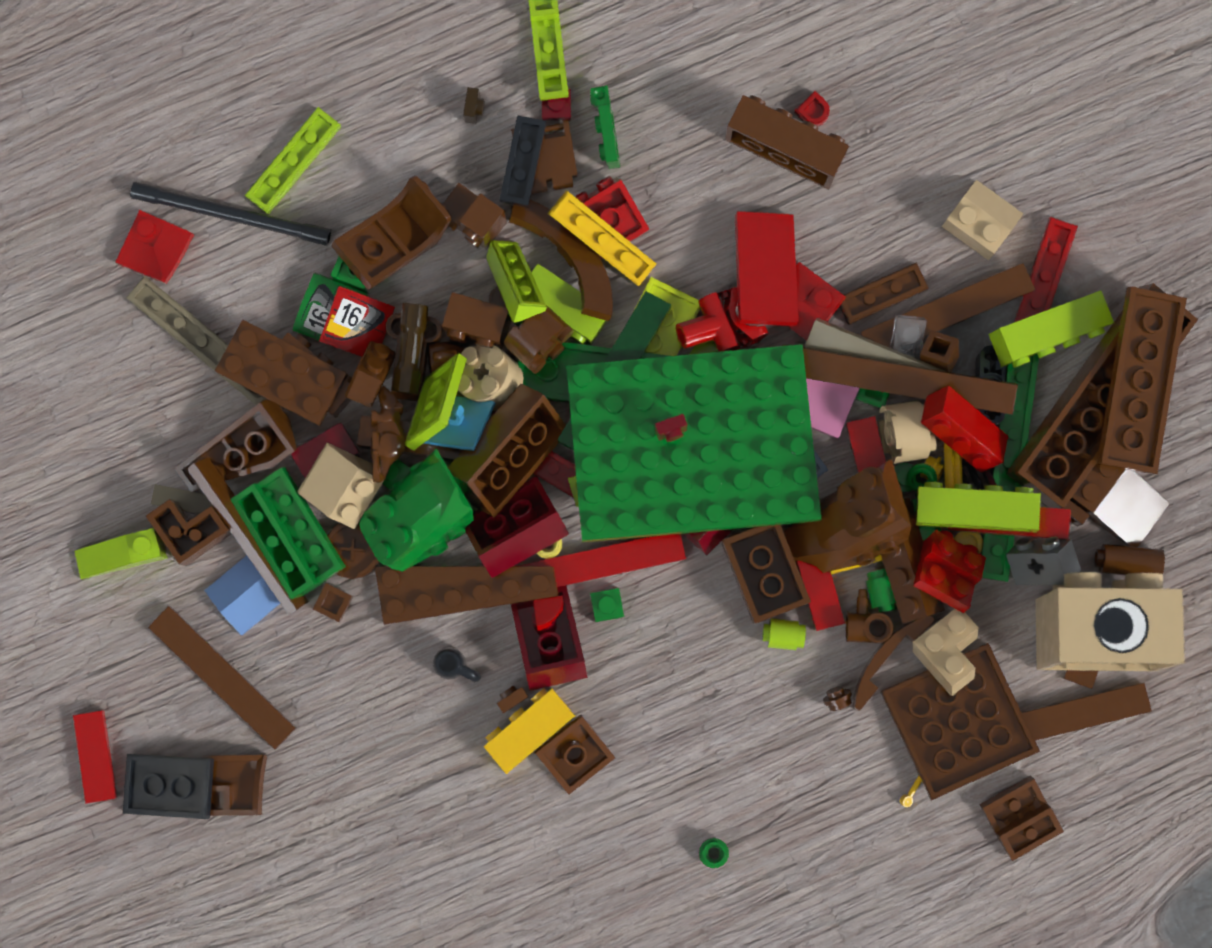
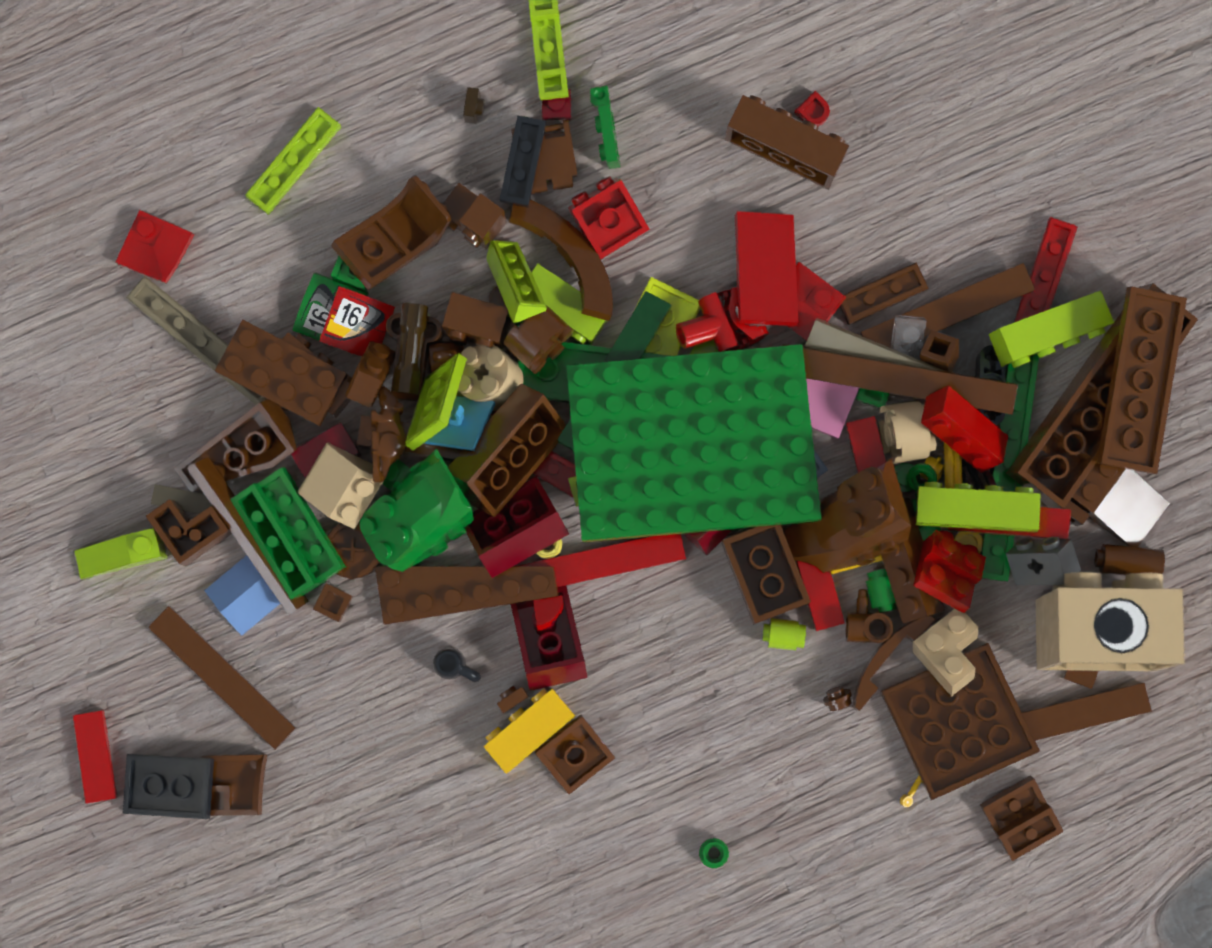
(156, 195): black piece -> none
(602, 238): yellow tile -> none
(607, 605): green plate -> none
(671, 428): dark red plate -> none
(982, 220): tan slope -> none

